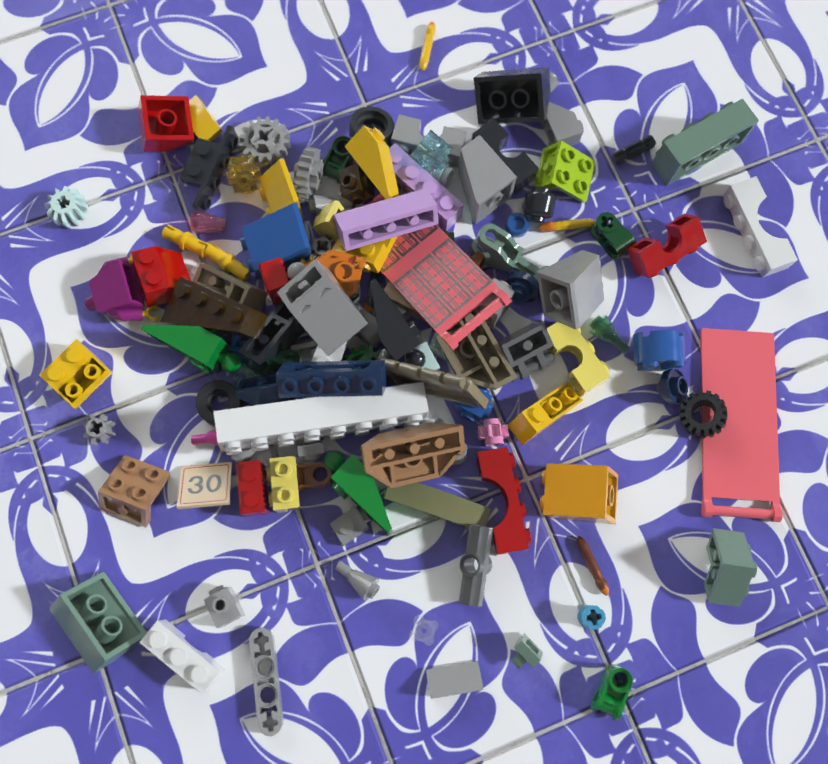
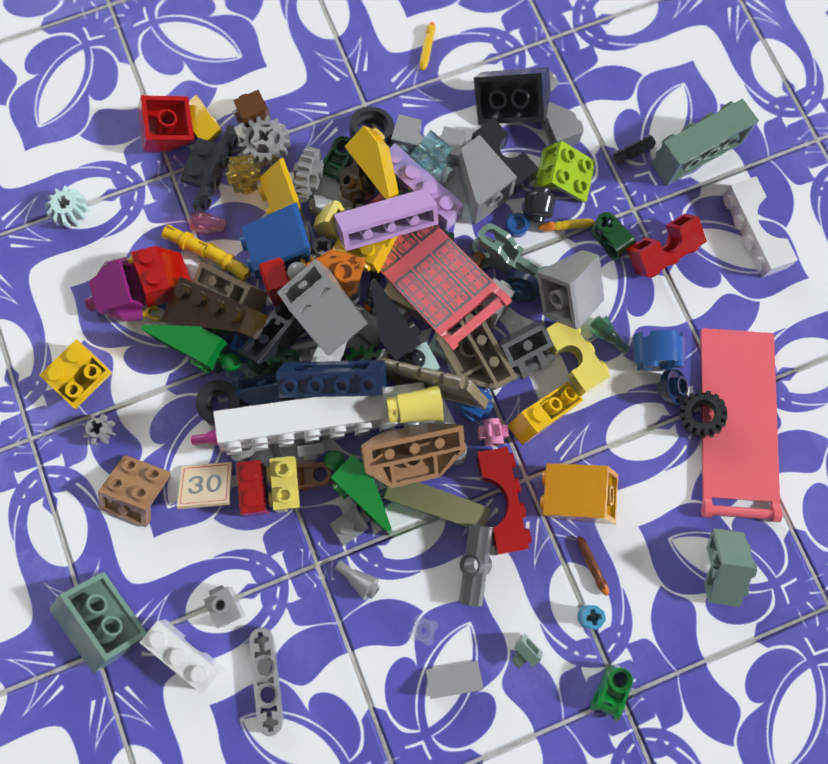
(249, 107): none -> reddish brown brick
(416, 406): none -> light yellow plant

